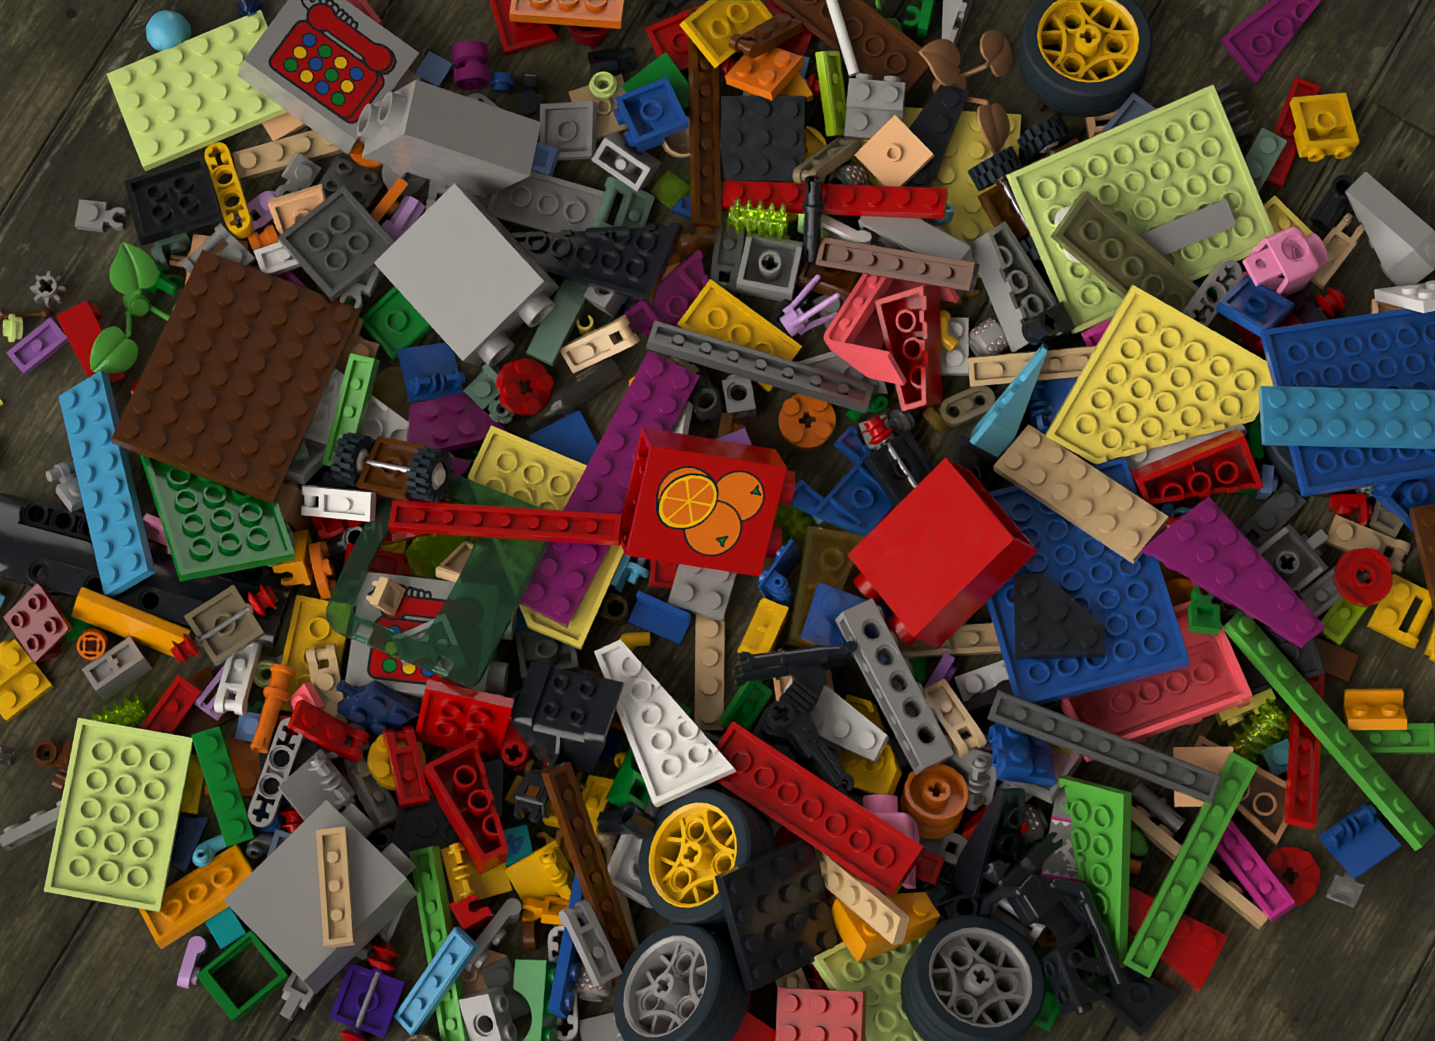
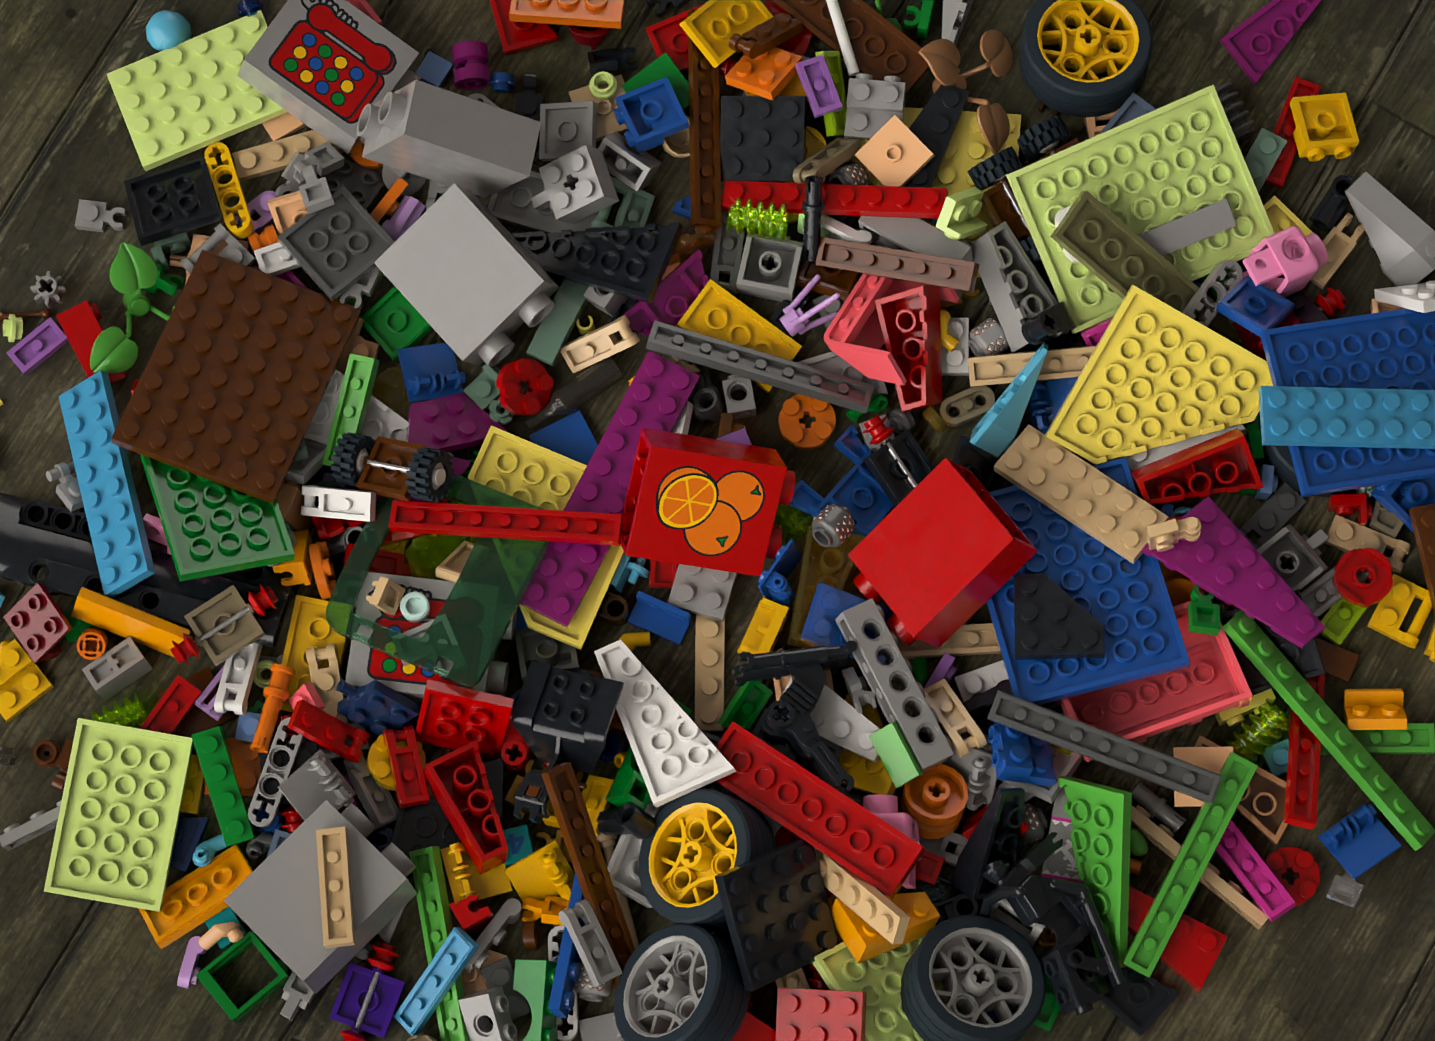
(219, 931): none -> light nougat arm
(316, 192): none -> light grey plate
(324, 161): none -> light grey plate
(415, 606): none -> light aqua tile
(545, 159): medium blue tile -> none
(576, 185): none -> light grey hinge
(670, 189): clear neon green plate -> none
(818, 86): none -> medium lavender plate
(833, 526): none -> dark grey head
(858, 690): none -> light grey plate
(896, 754): none -> bright green tile
(959, 214): none -> yellowish green bracket
(1167, 533): none -> tan plate

